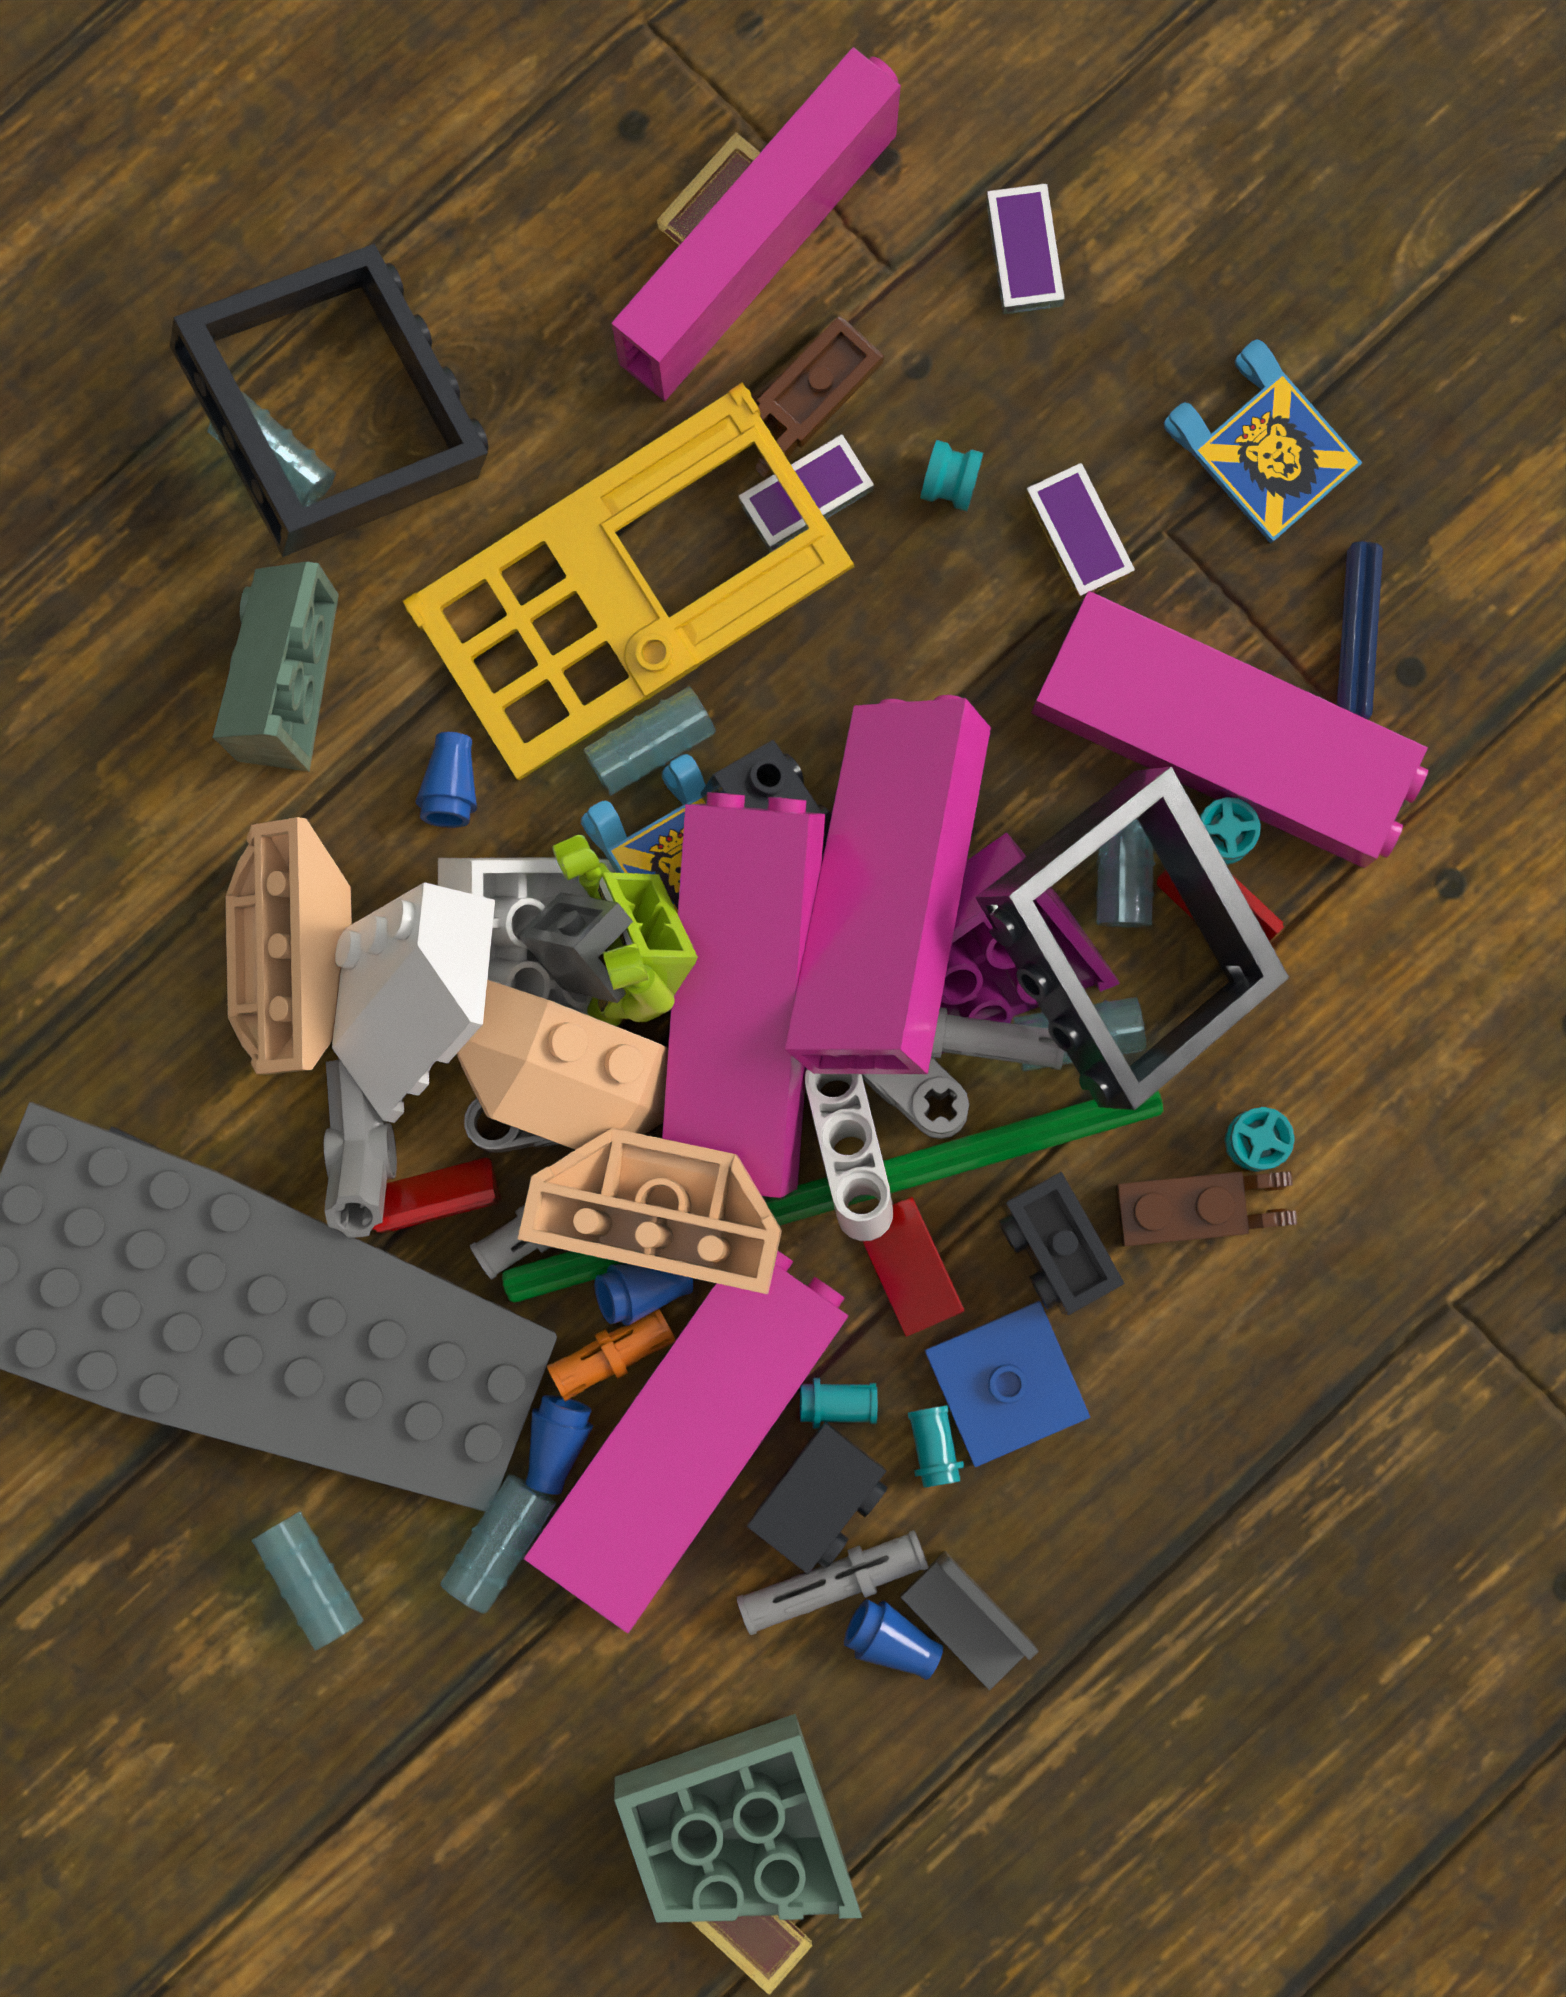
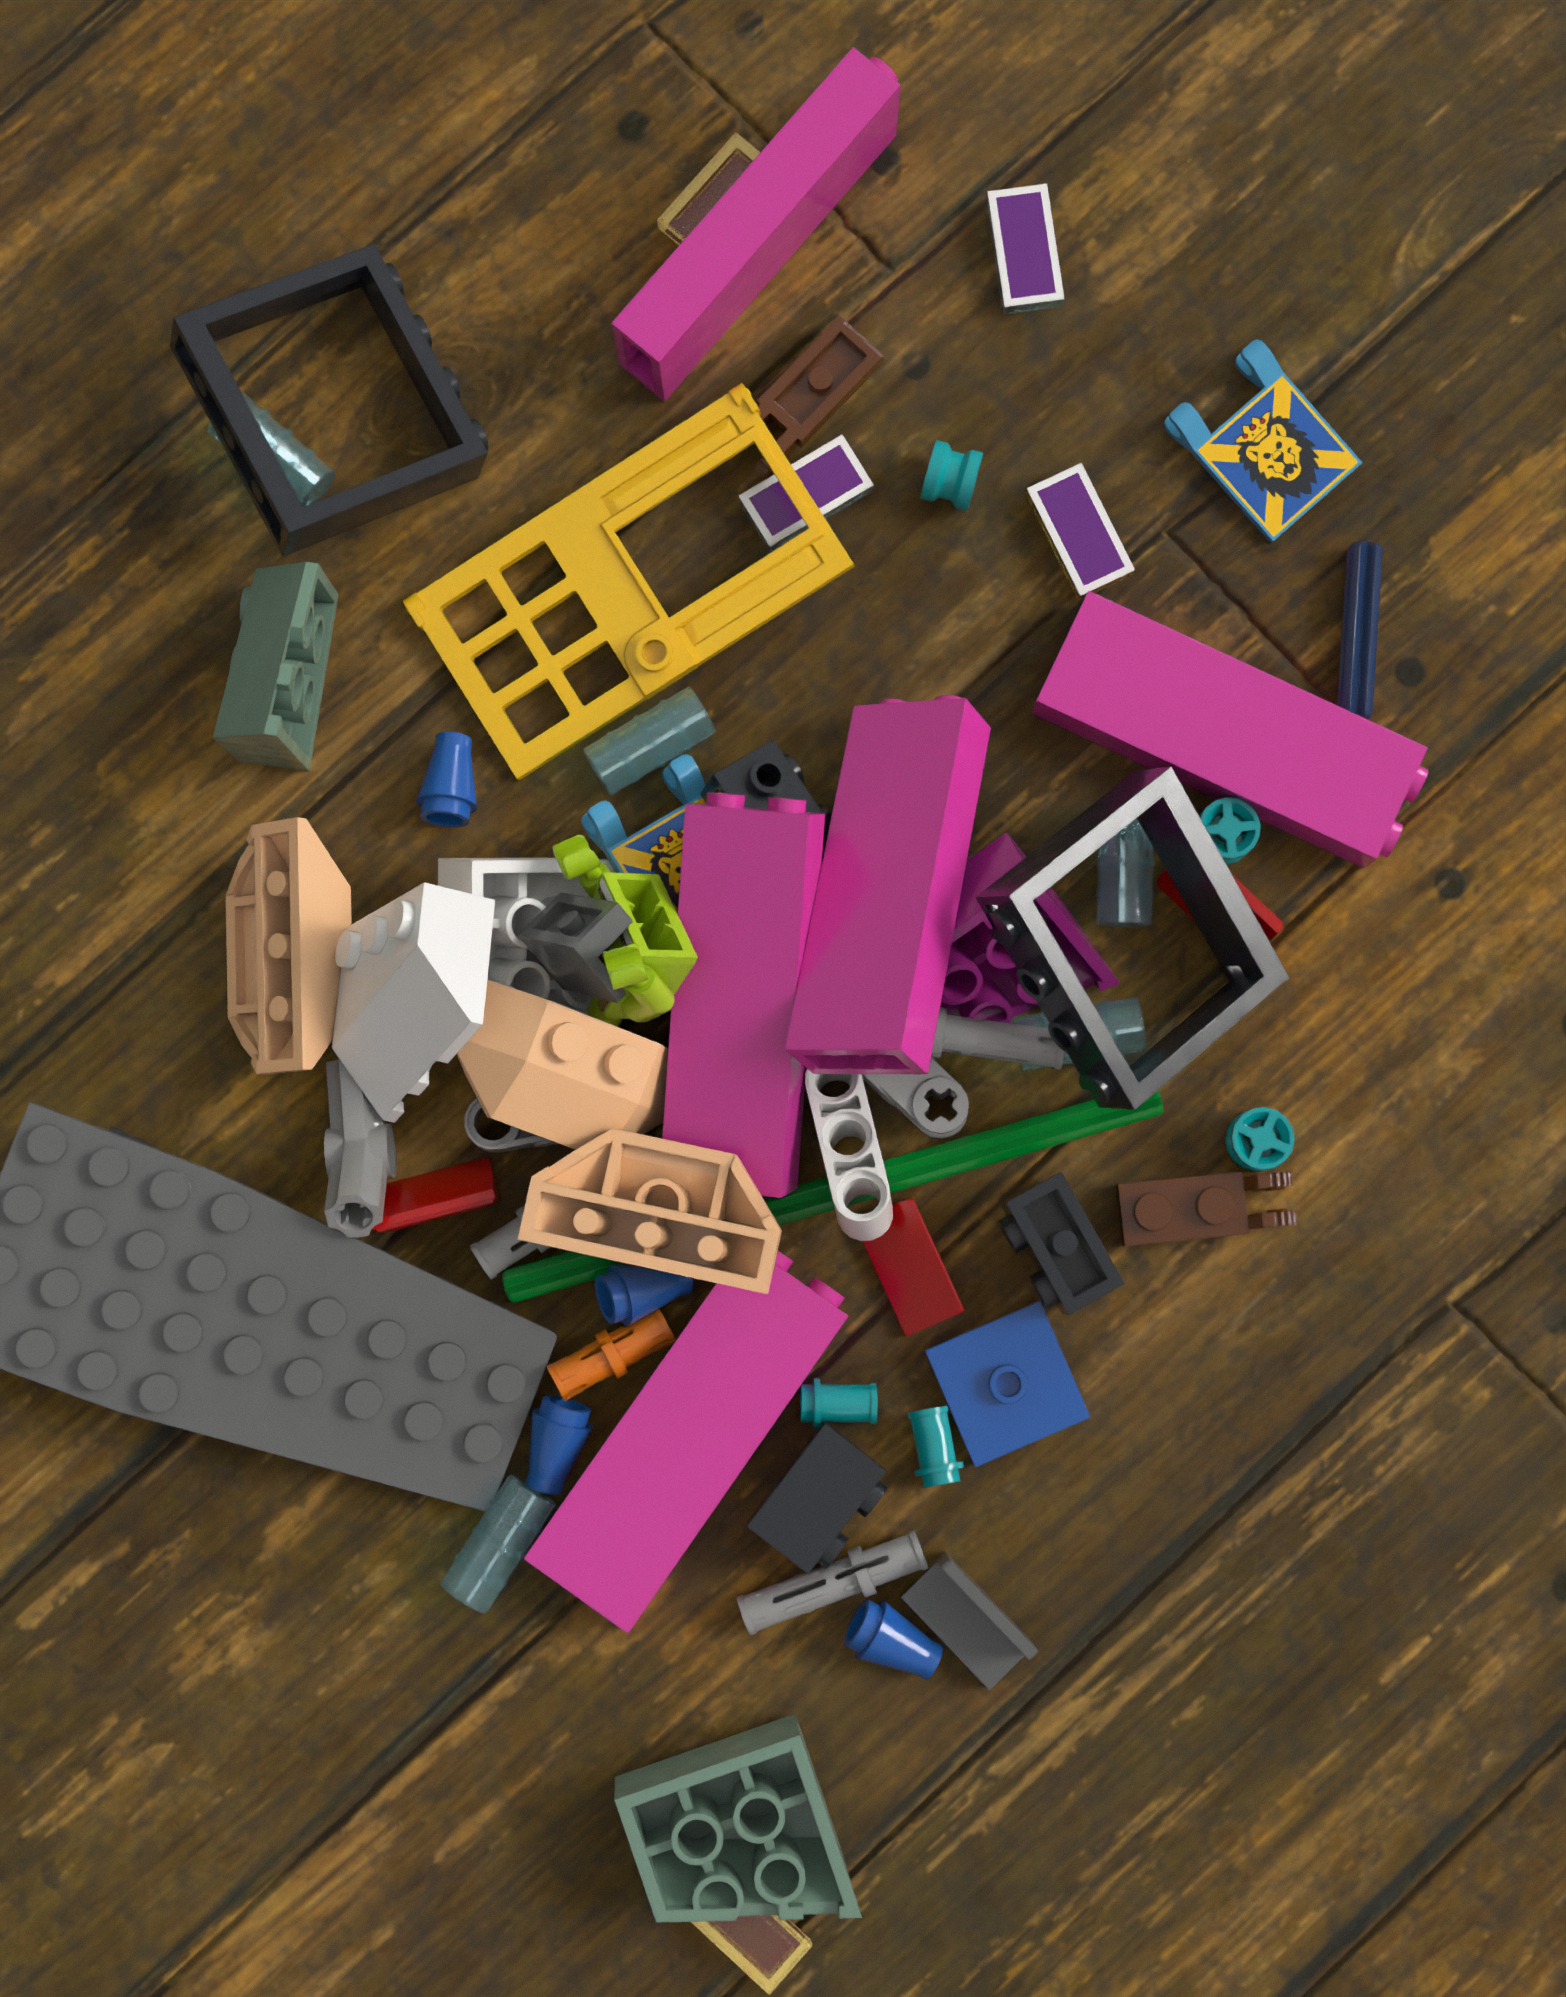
(307, 1581): clear light blue axle -> none

